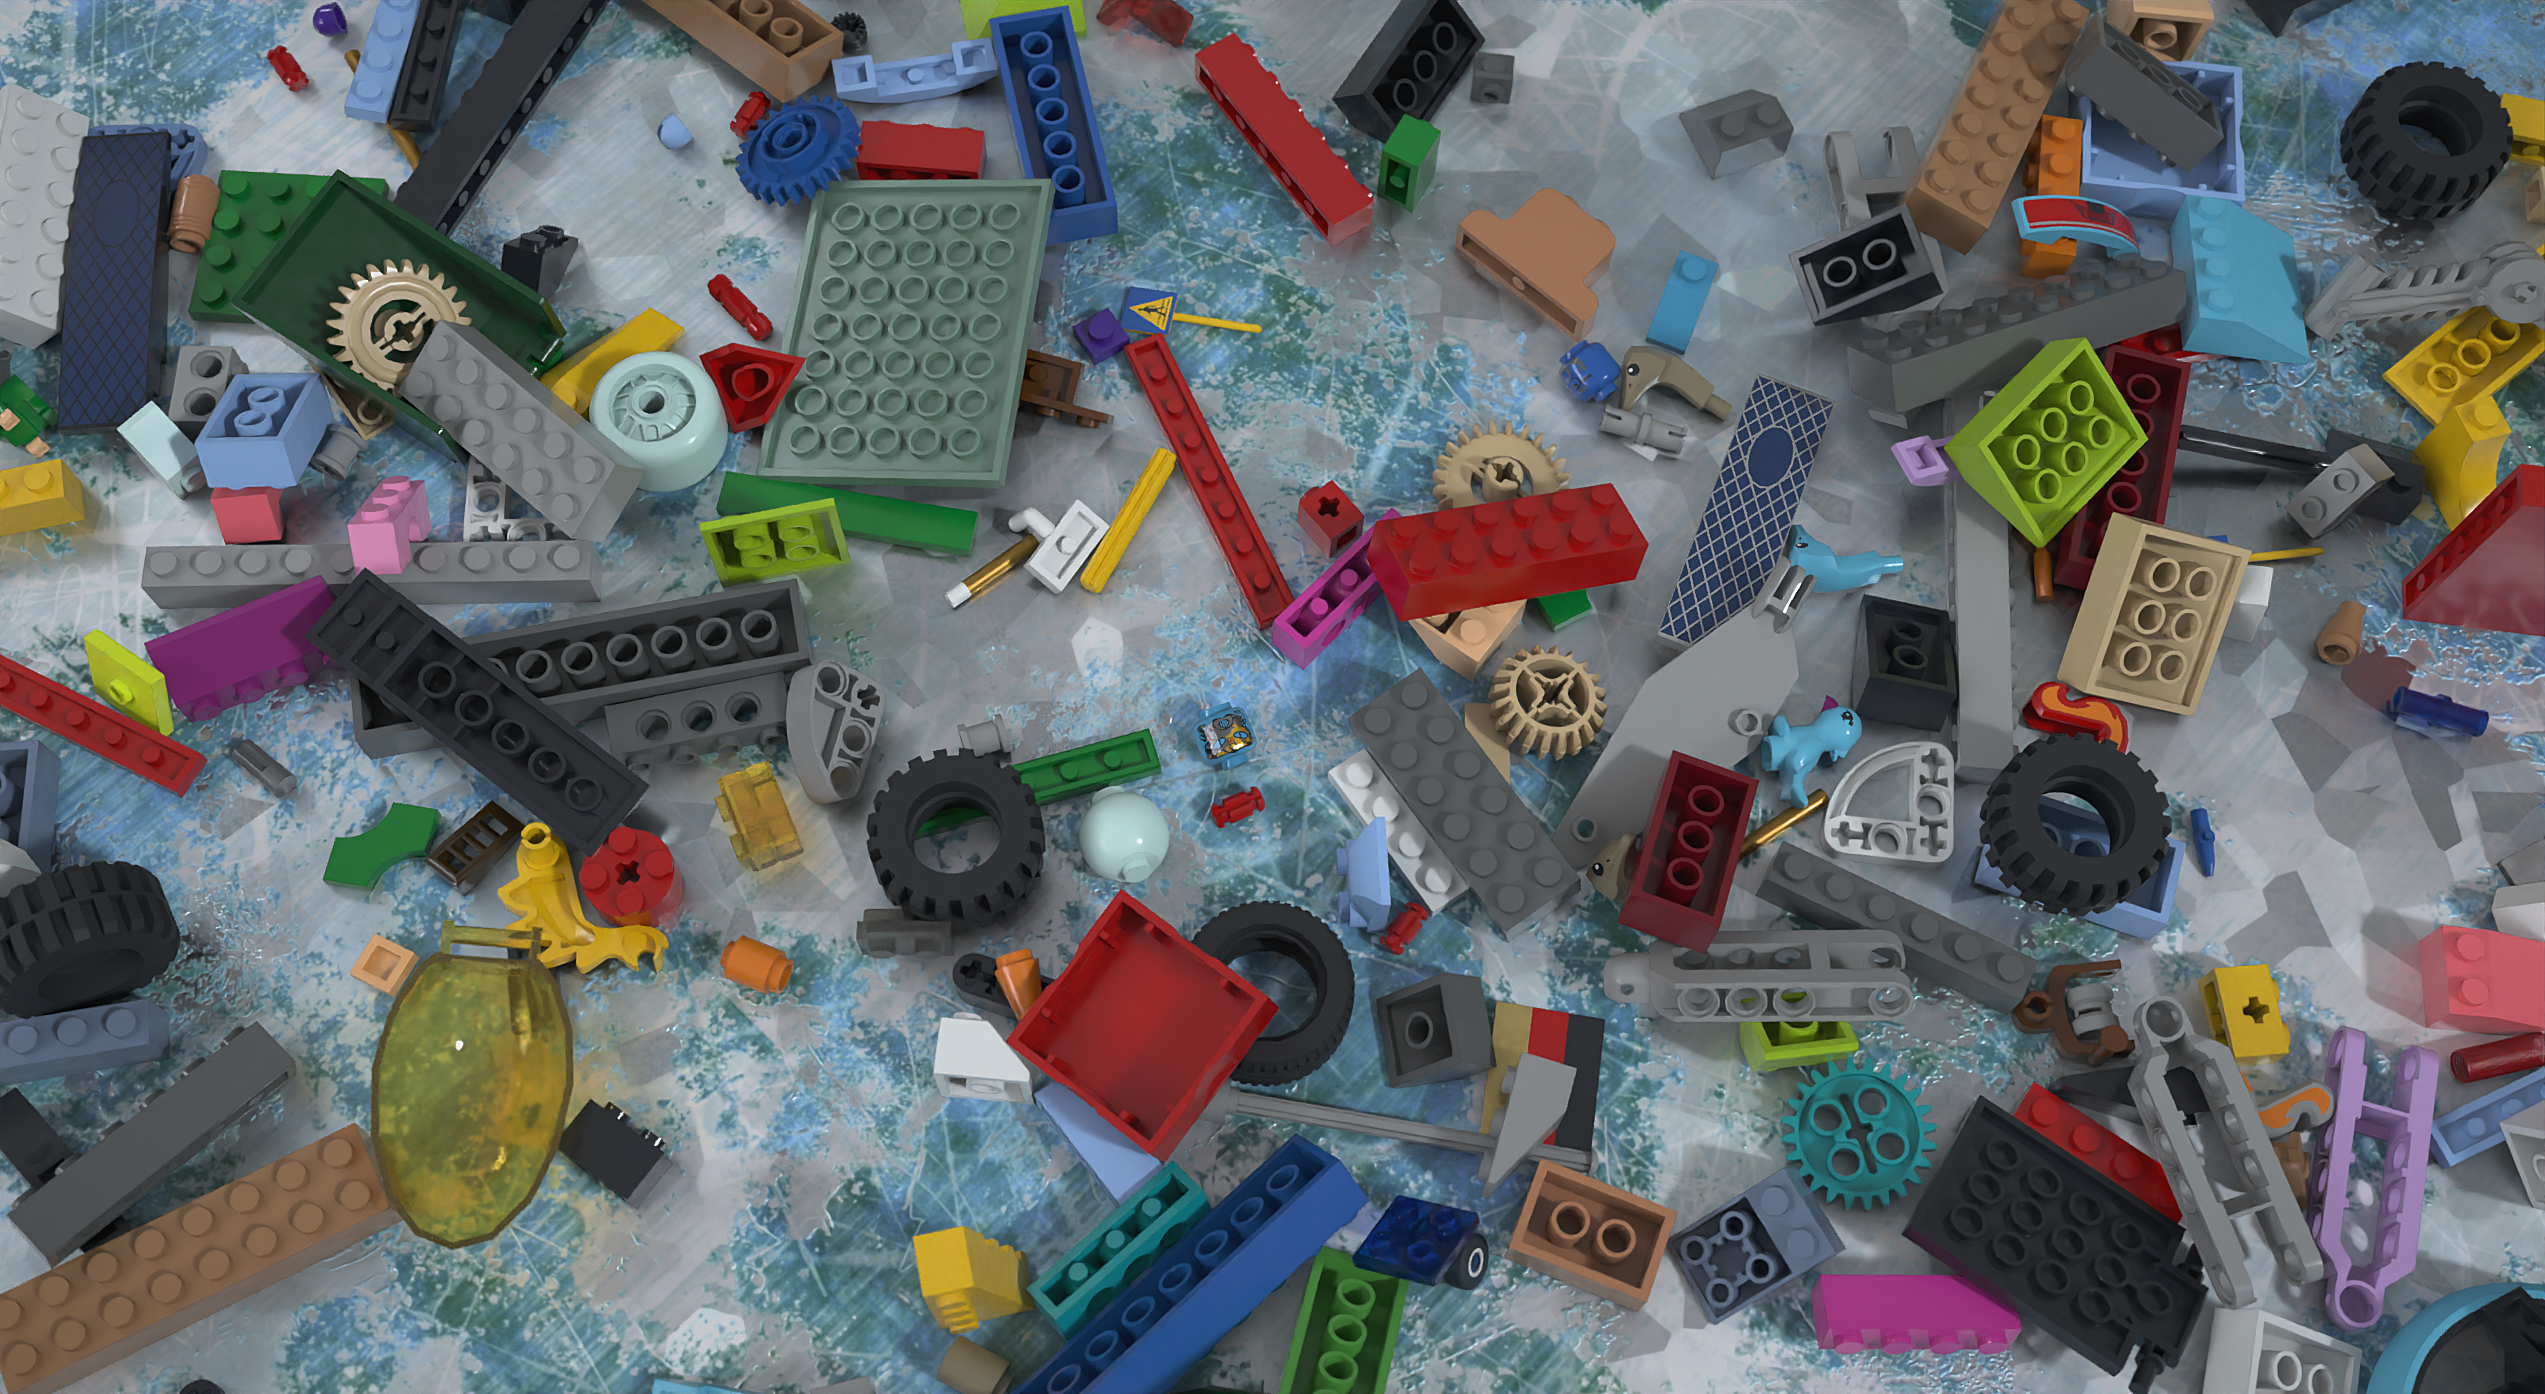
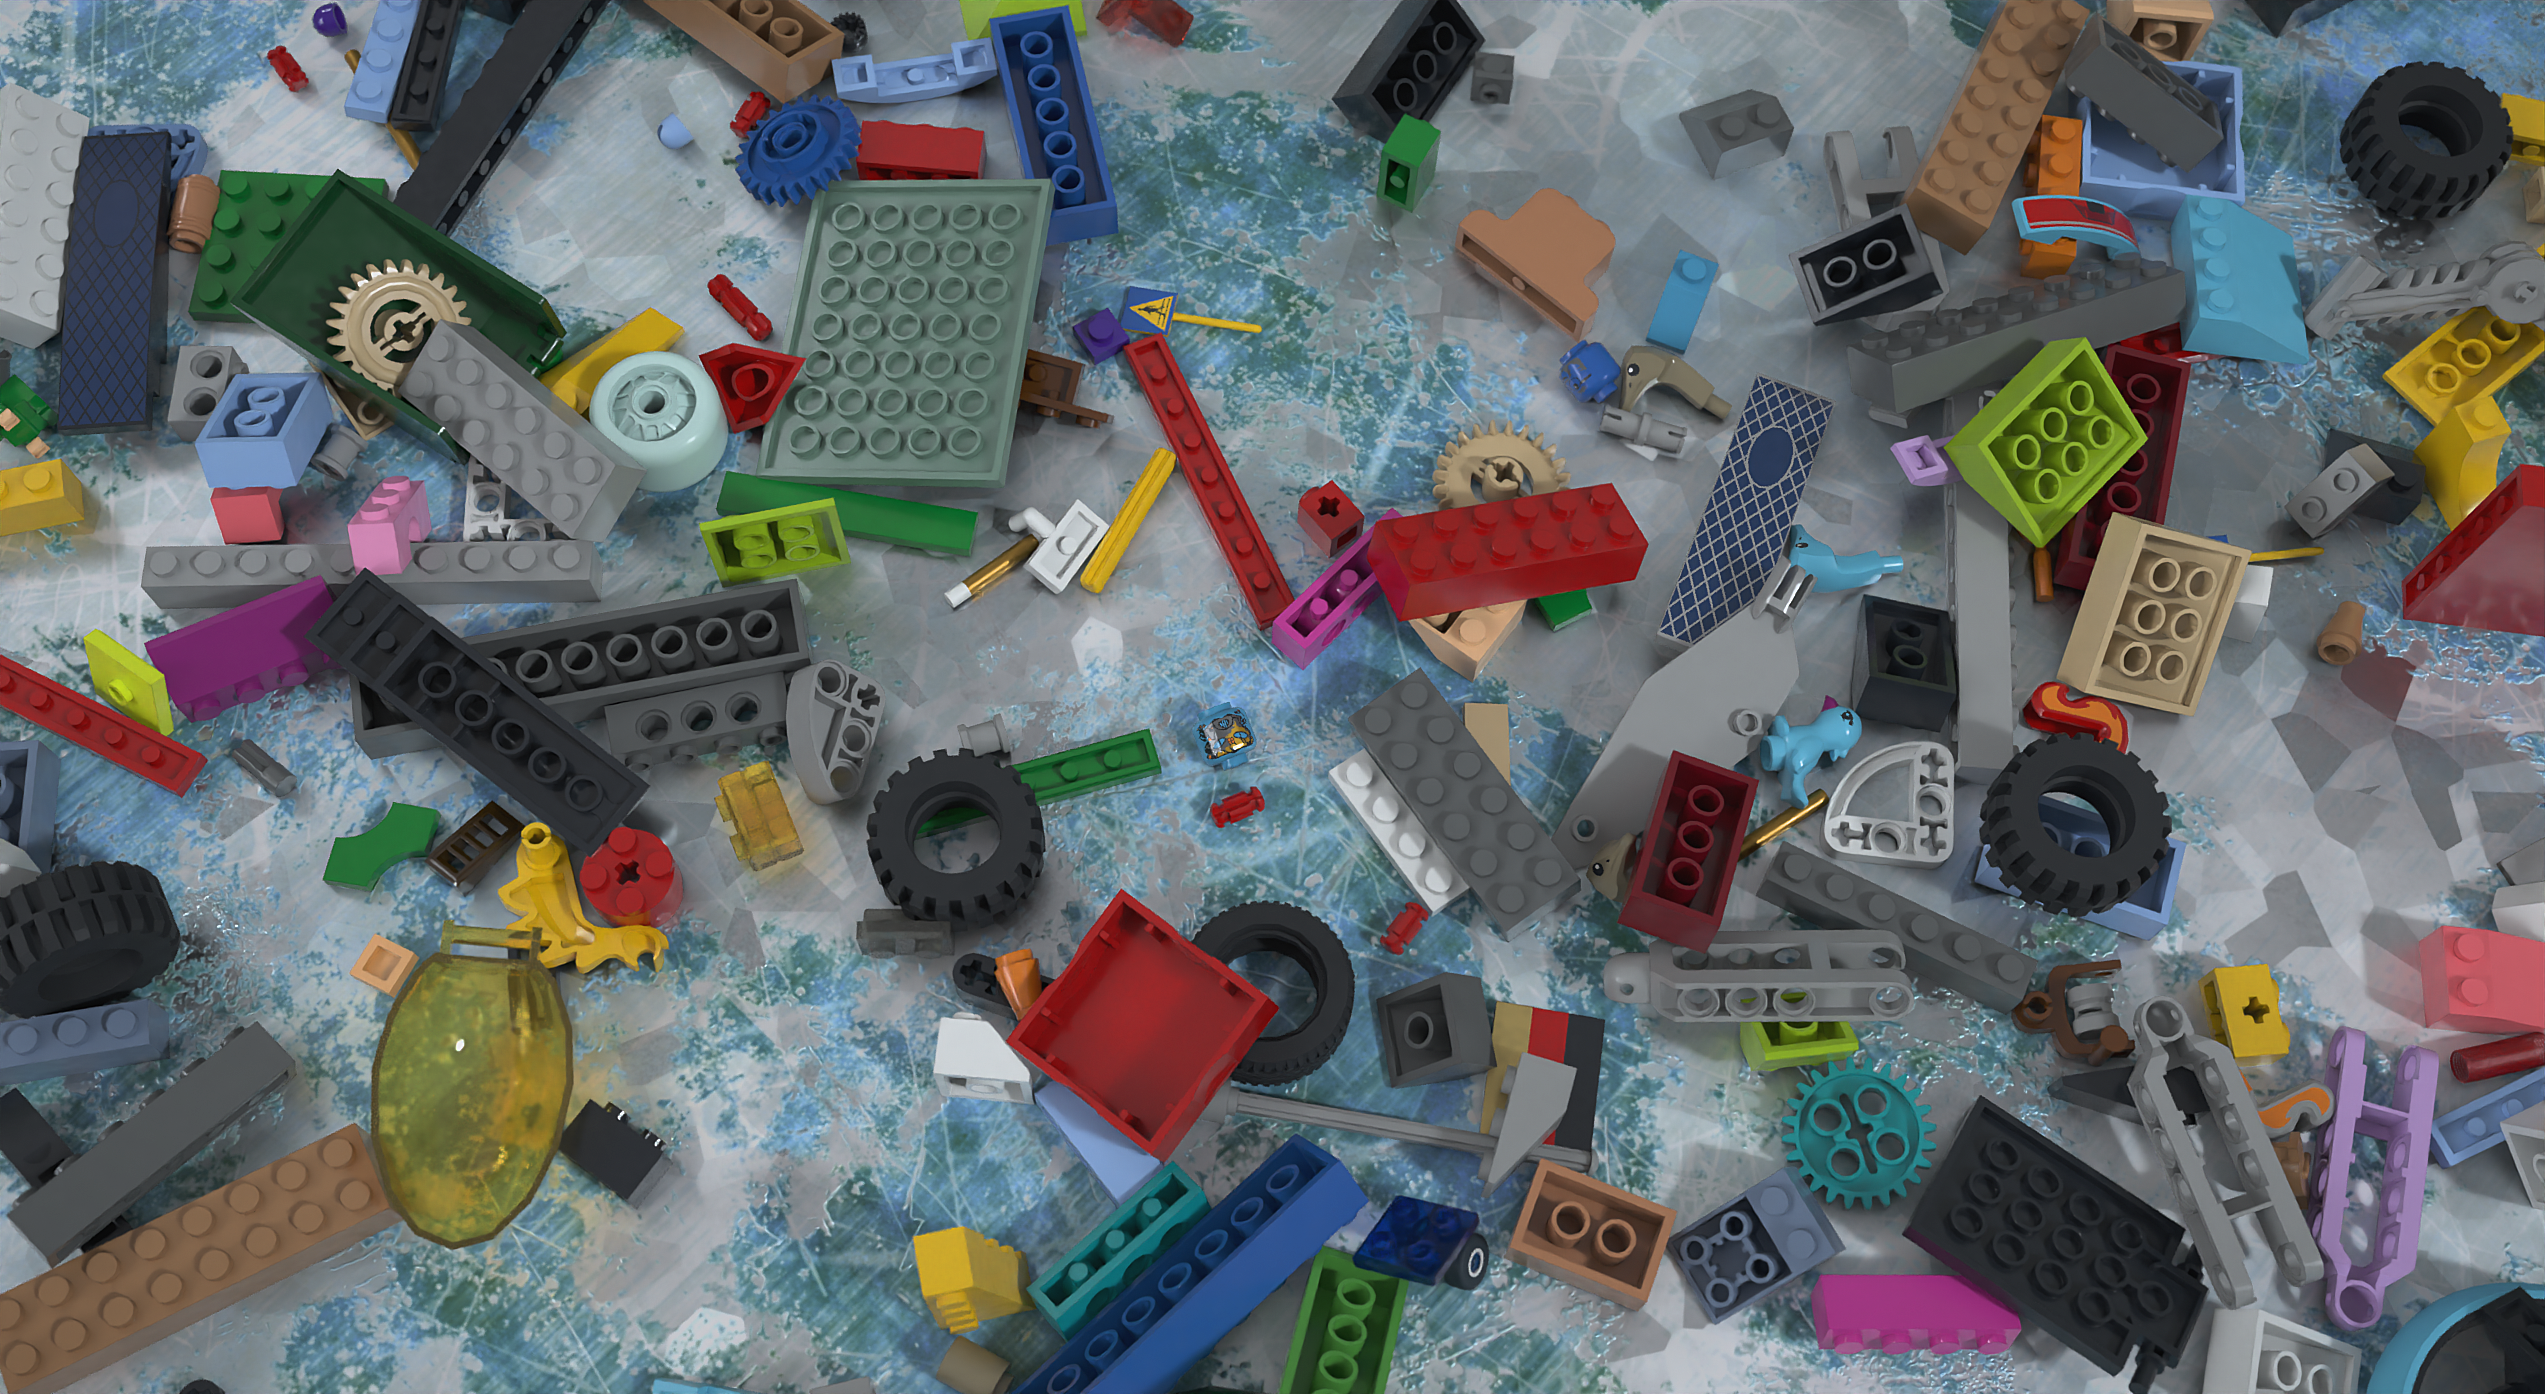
(164, 450): light aqua slope -> none
(539, 258): black slope -> none
(756, 965): orange brick -> none
(1123, 835): light aqua brick -> none
(1284, 139): red brick -> none
(1366, 879): light blue slope -> none
(1555, 725): tan gear -> none
(2097, 1148): red plate -> none
(2203, 840): blue helmet -> none
(2253, 450): black axle -> none
(2439, 711): clear blue pin -> none

